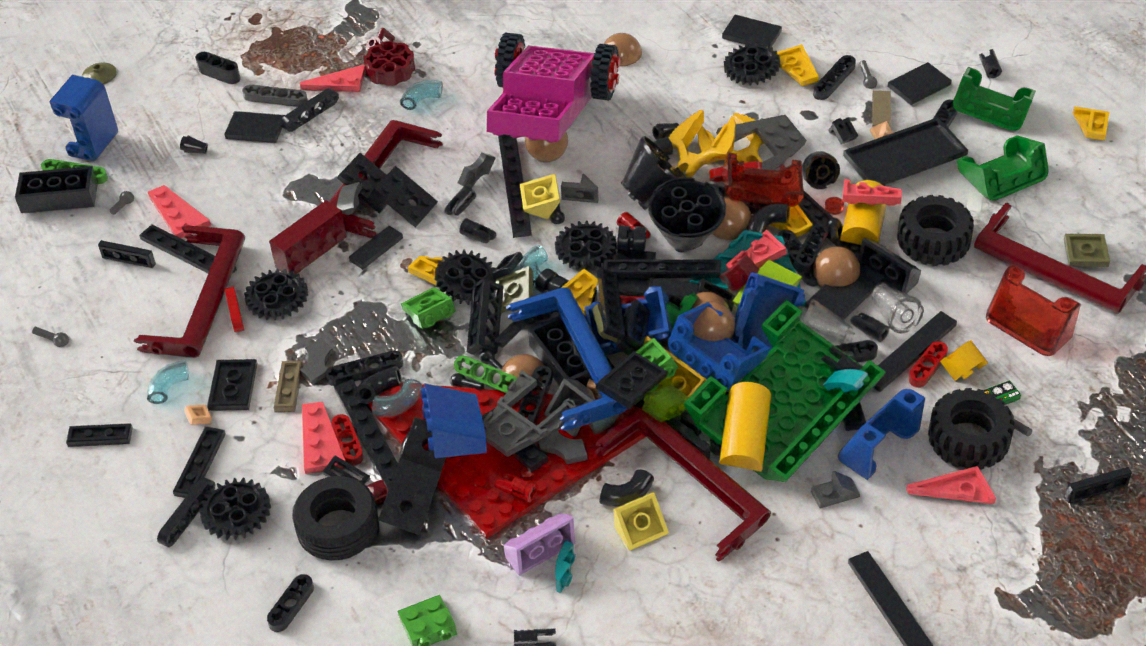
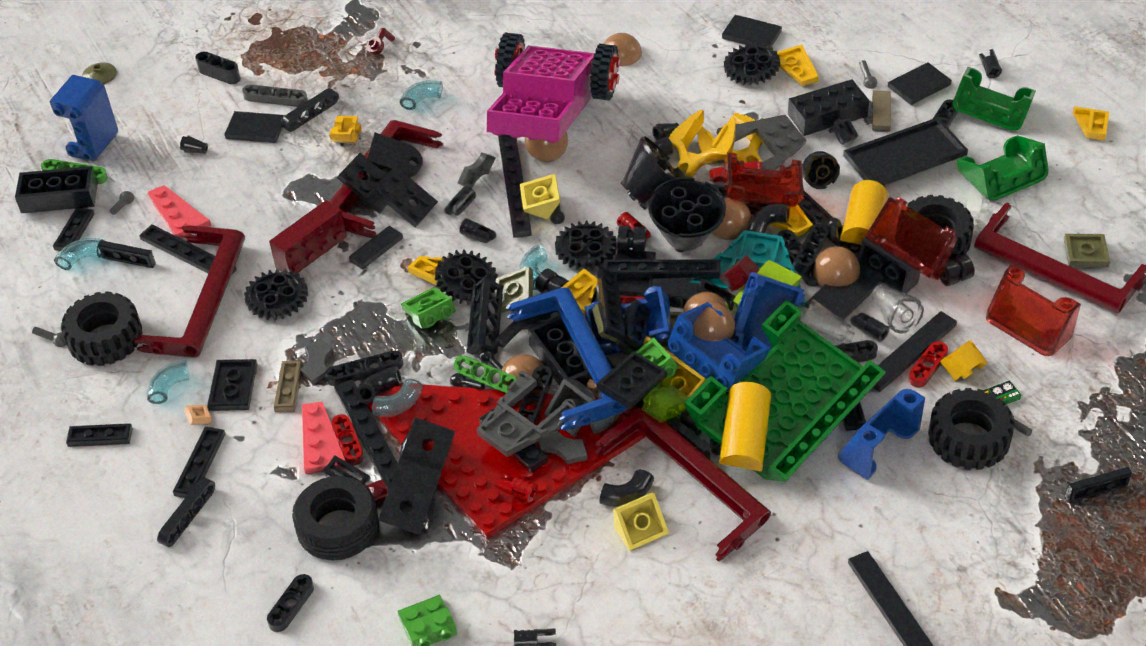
(74, 228): none -> black tile
(77, 250): none -> clear light blue cylinder
(95, 312): none -> black tyre
(234, 309): red beam -> none
(235, 508): black gear -> none
(344, 80): coral wing -> none
(345, 129): none -> yellow cylinder
(348, 198): dark grey slope -> none
(388, 153): none -> black tile
(389, 63): dark red connector -> none
(454, 422): blue windscreen -> none
(507, 265): black tile -> none
(539, 543): lavender slope -> none
(563, 566): teal slope -> none
(584, 191): dark grey slope -> none
(687, 304): green slope -> none
(761, 251): coral wing -> none
(821, 107): none -> black brick
(834, 205): clear red tile -> none
(836, 491): dark grey slope -> none
(843, 363): black hinge -> none
(846, 380): teal slope -> none
(847, 60): black beam -> none
(865, 194): coral wing -> none
(881, 130): light nougat tile -> none
(913, 237): none -> clear red windscreen
(957, 269): none -> black wheel
(959, 485): coral wing -> none

